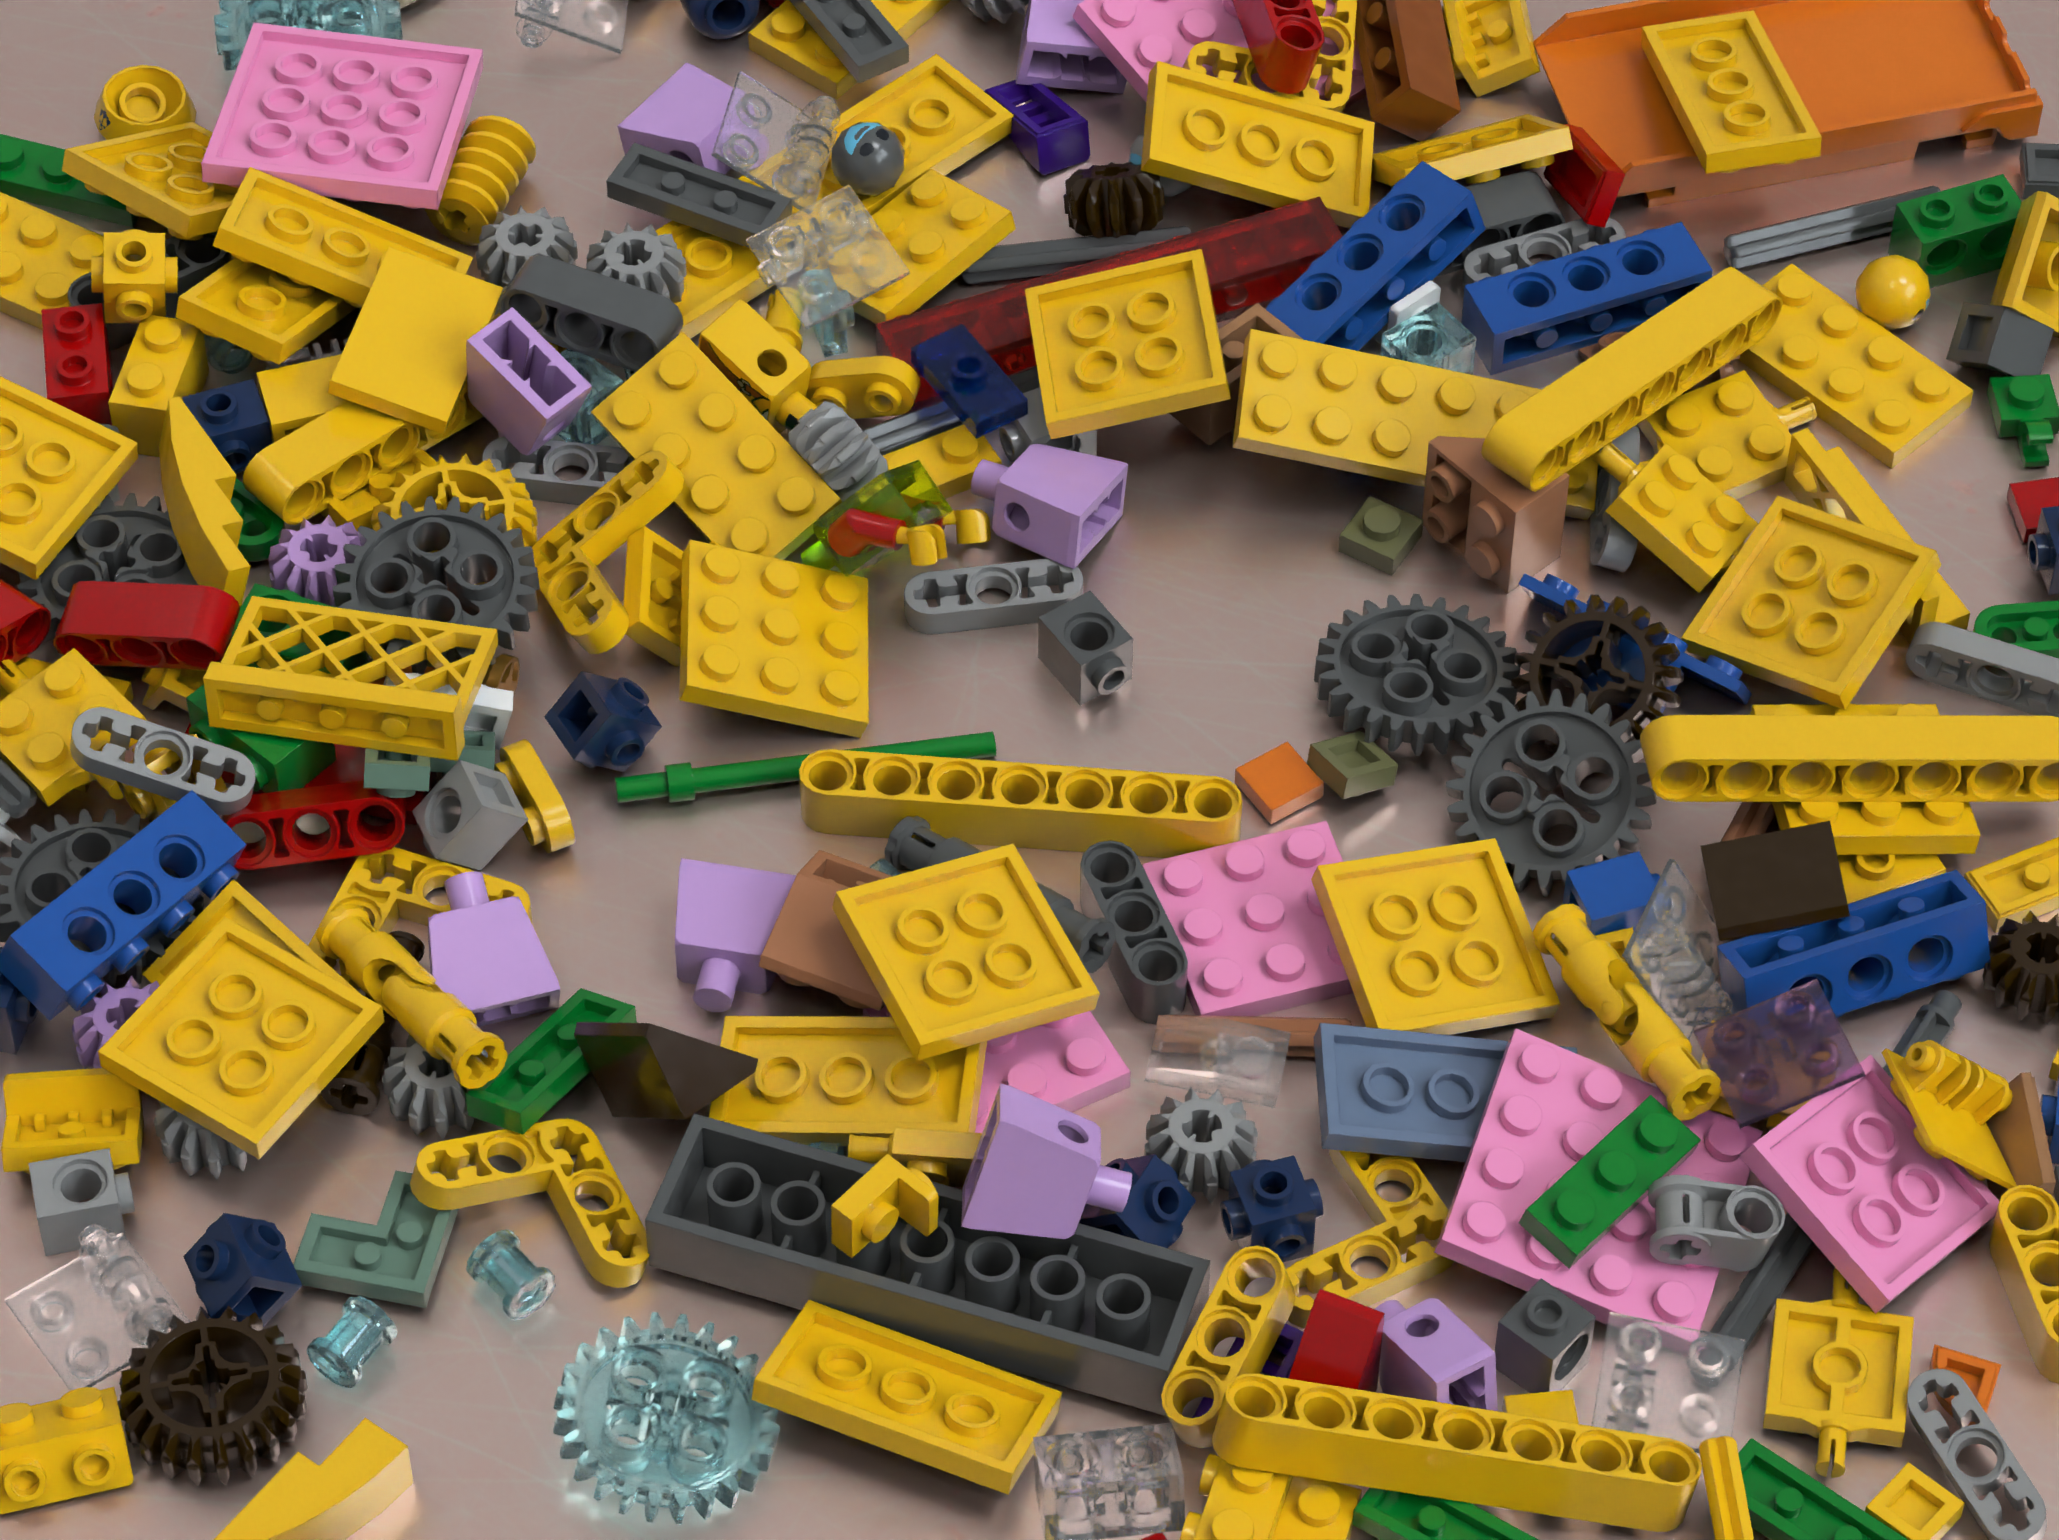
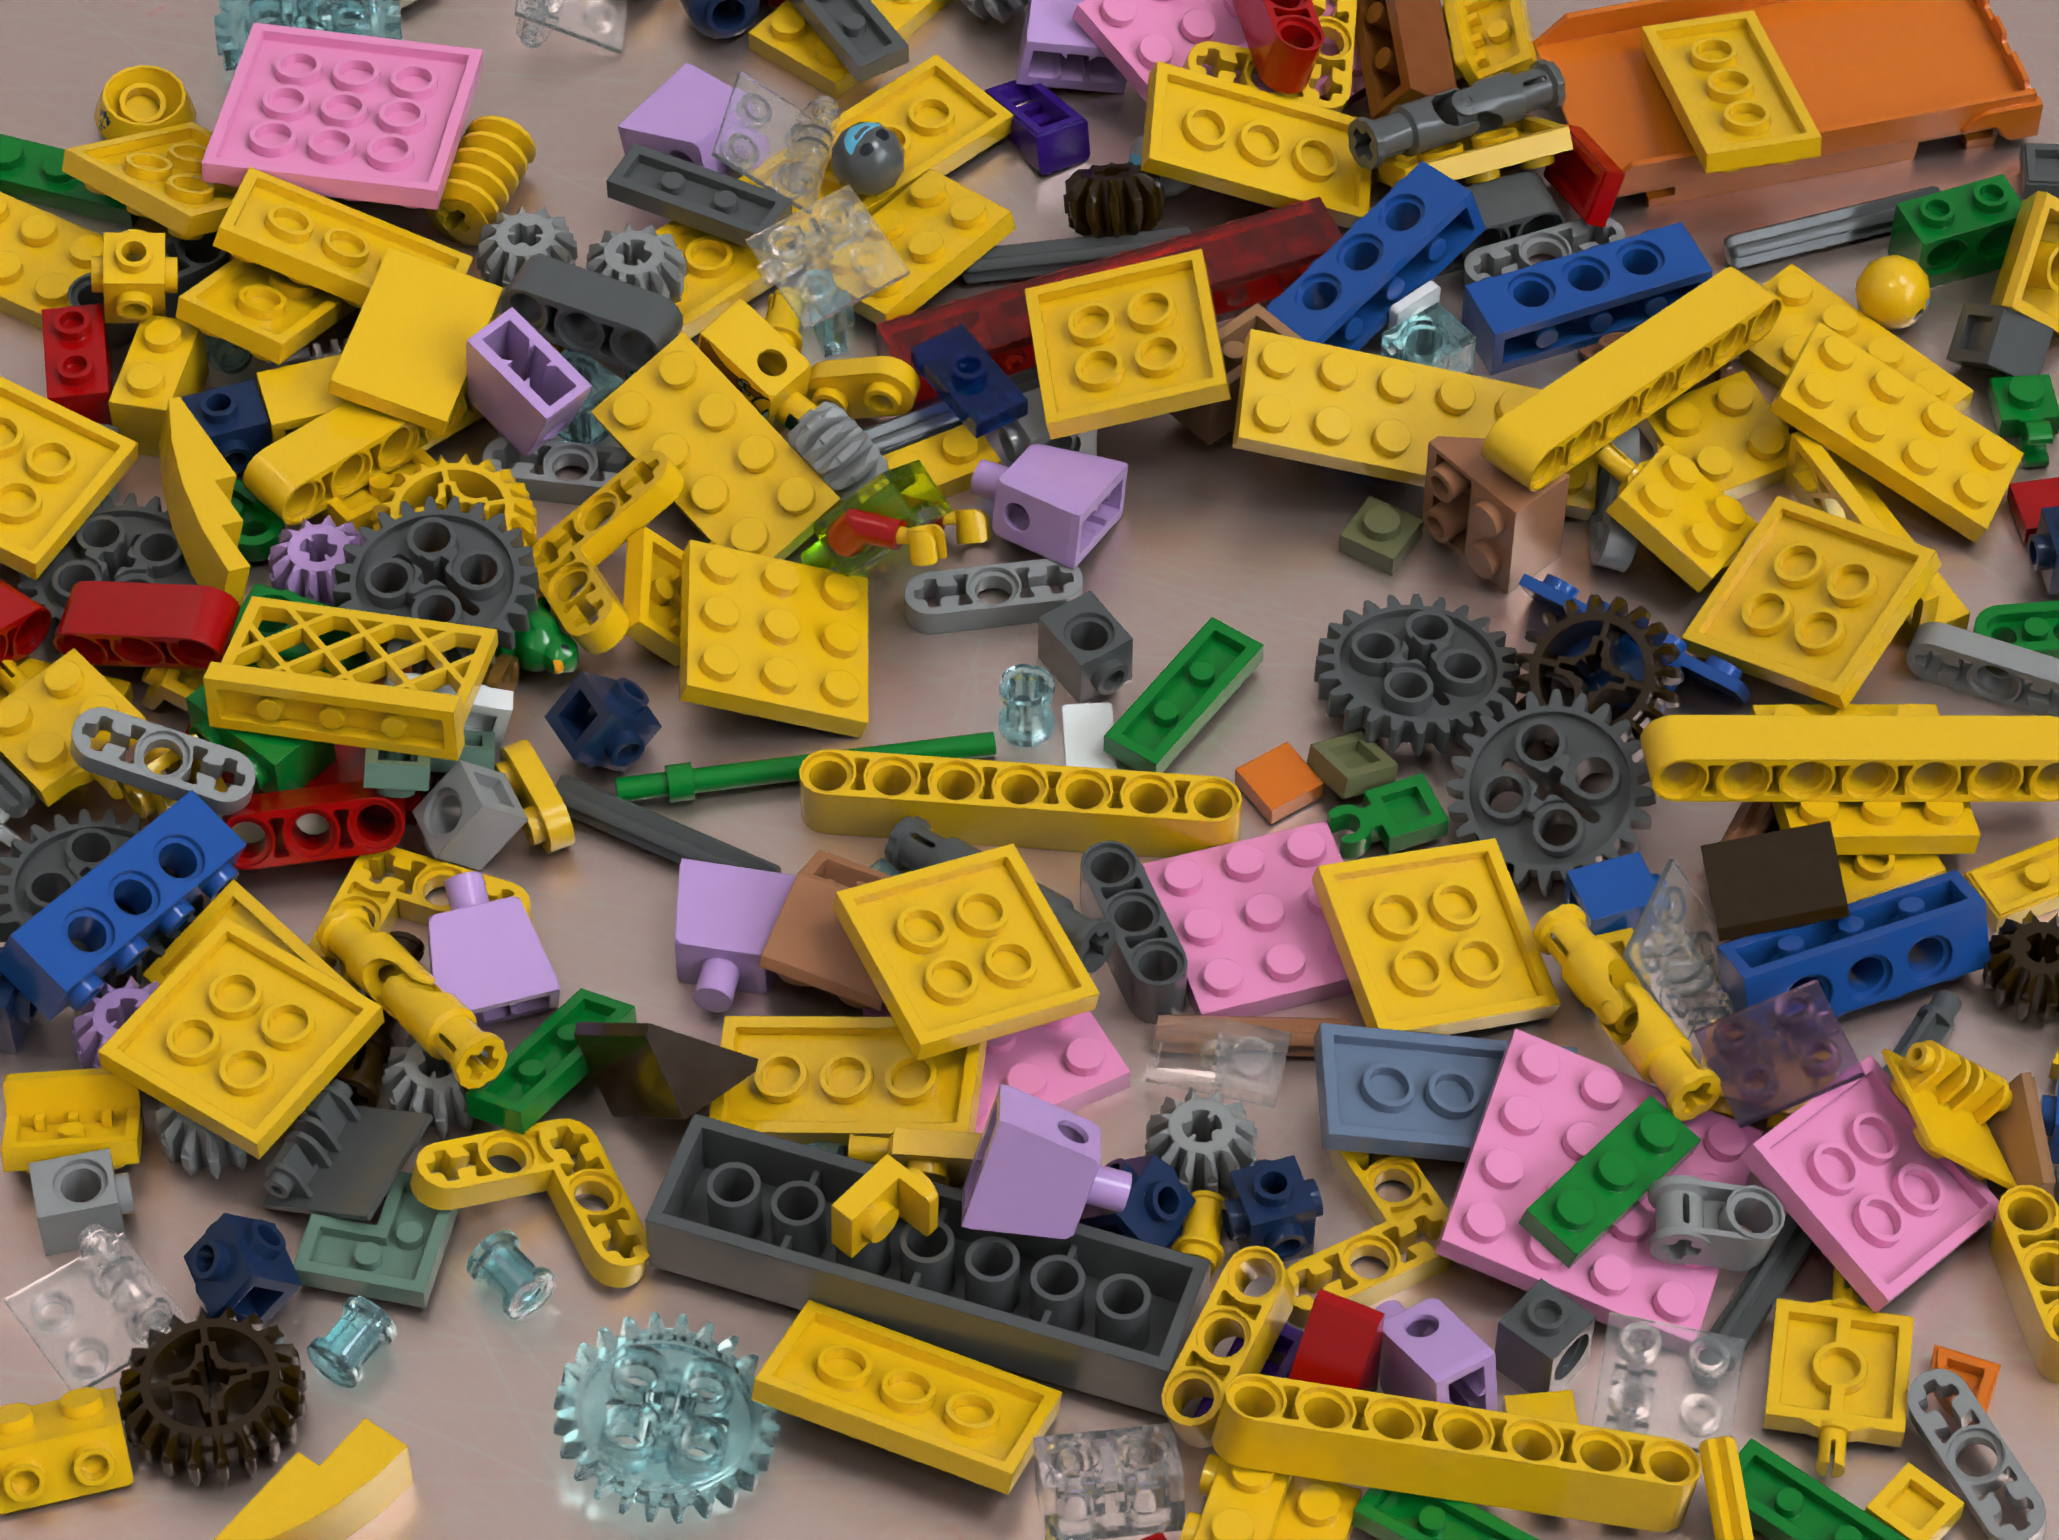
(342, 1156): none -> dark grey hinge
(544, 644): none -> green animal
(649, 828): none -> dark grey axle
(1026, 715): none -> clear light blue bush
(1084, 734): none -> white sticker
(1183, 697): none -> green plate
(1203, 1229): none -> yellow pin
(1394, 813): none -> green plate
(1485, 106): none -> dark grey piece
(1897, 432): none -> yellow plate

